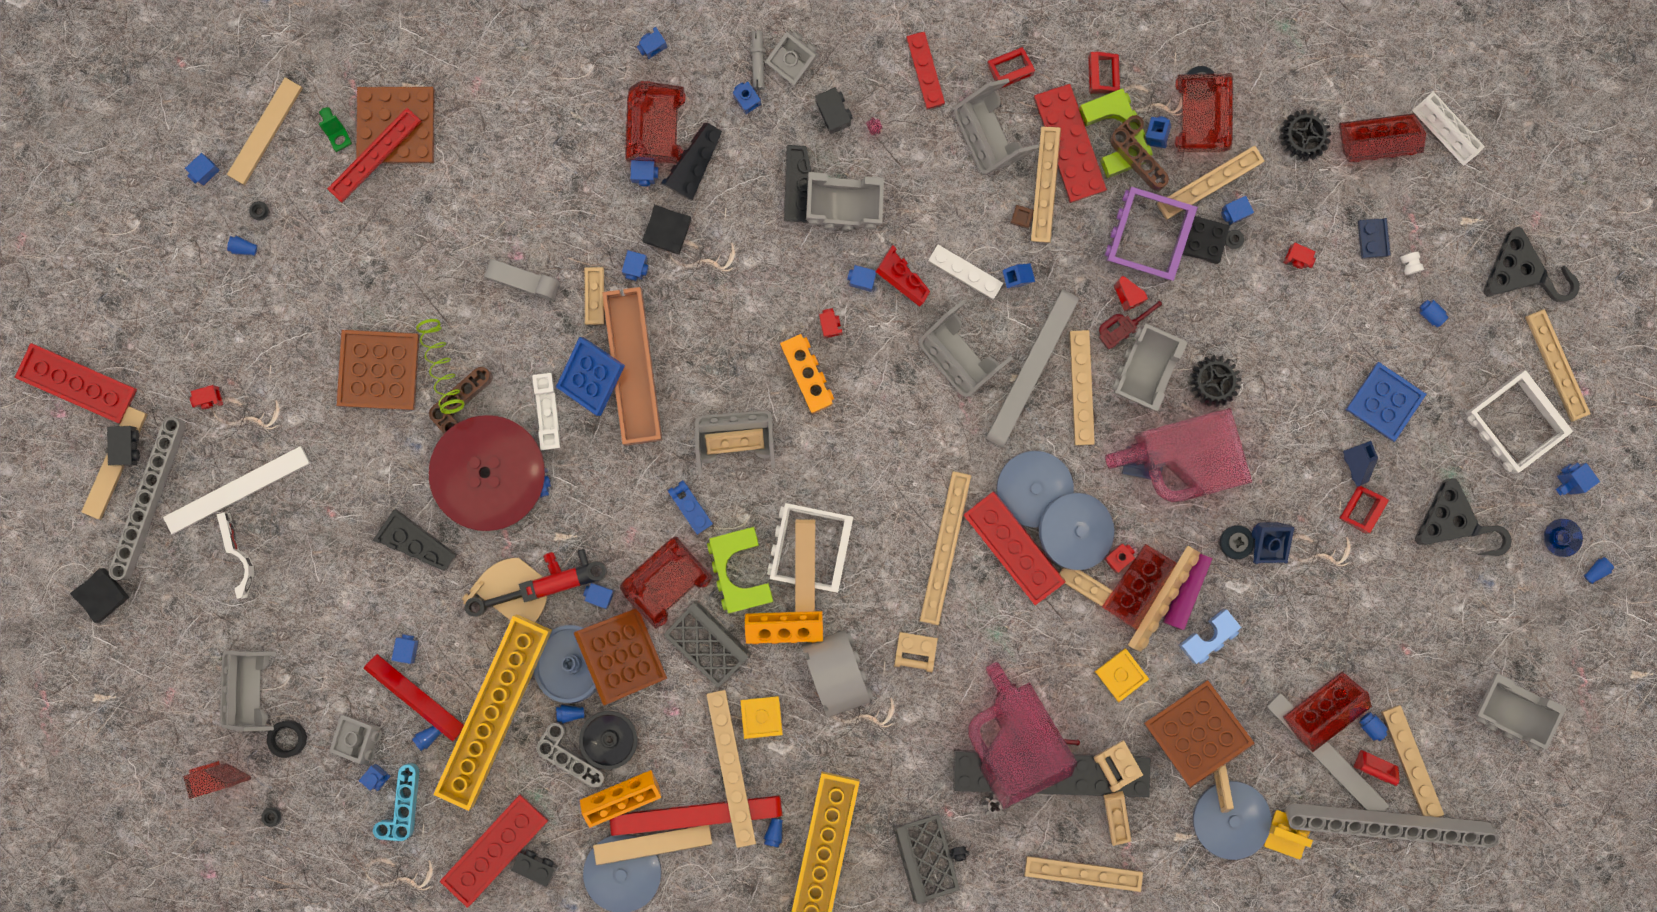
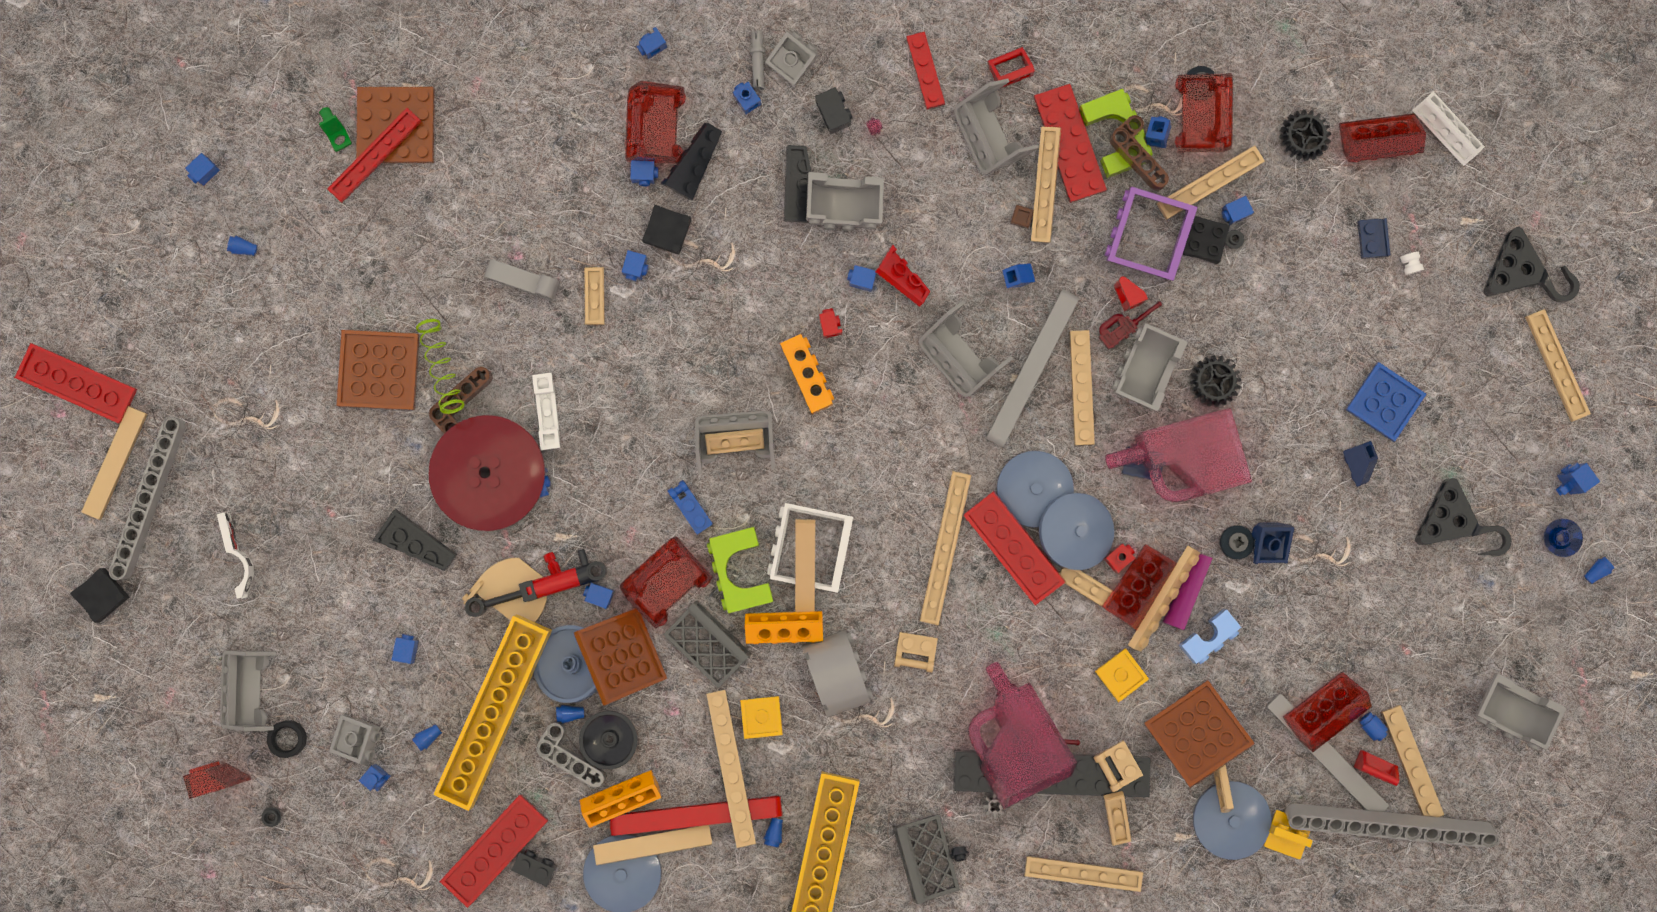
(122, 446): black brick -> none
(206, 397): red brick -> none
(236, 490): white tile -> none
(253, 210): black plate -> none
(264, 131): tan tile -> none
(401, 801): medium azure beam -> none
(414, 697): red tile -> none
(590, 376): blue plate -> none
(636, 384): nougat piece -> none
(965, 272): white plate -> none
(1093, 63): red tile -> none
(1300, 256): red brick -> none
(1372, 516): red tile -> none
(1433, 313): blue brick -> none
(1543, 405): white window -> none

